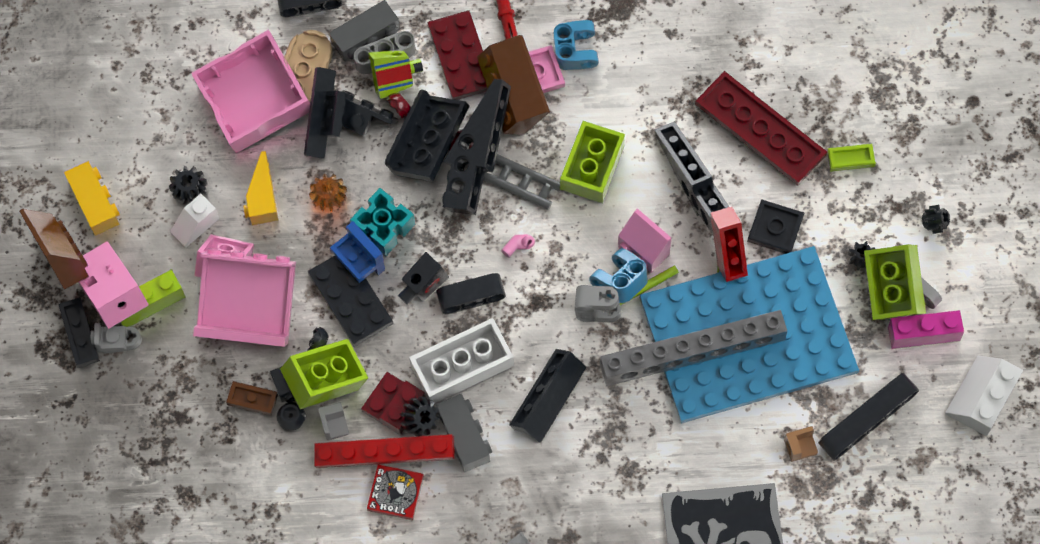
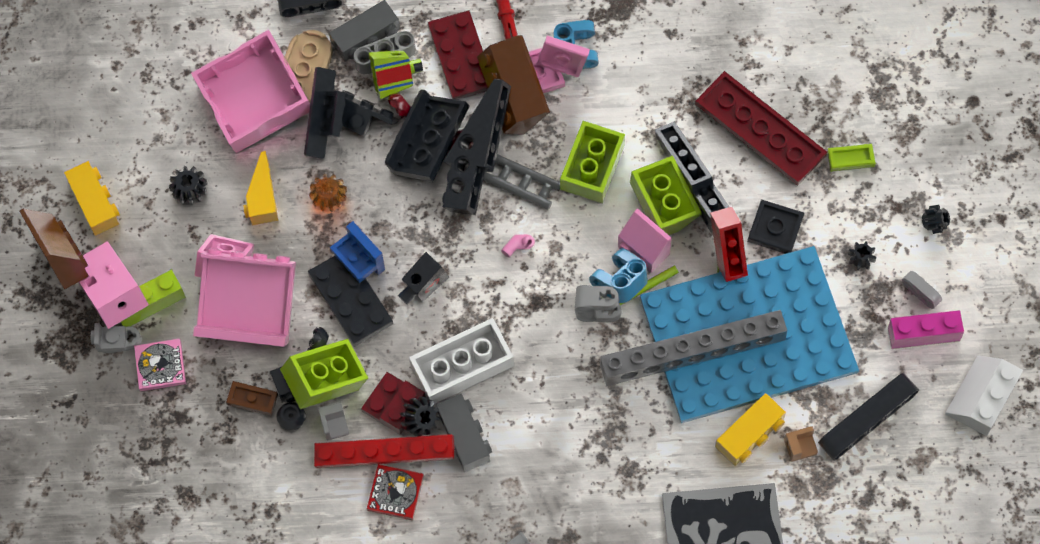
(78, 332): black plate -> none
(160, 365): none -> tile
(194, 220): white slope -> none
(393, 221): teal brick -> none
(470, 293): black beam -> none
(548, 394): black panel -> none
(563, 56): none -> bright pink tile
(665, 195): none -> lime slope
(751, 430): none -> yellow brick
(895, 282): lime brick -> none

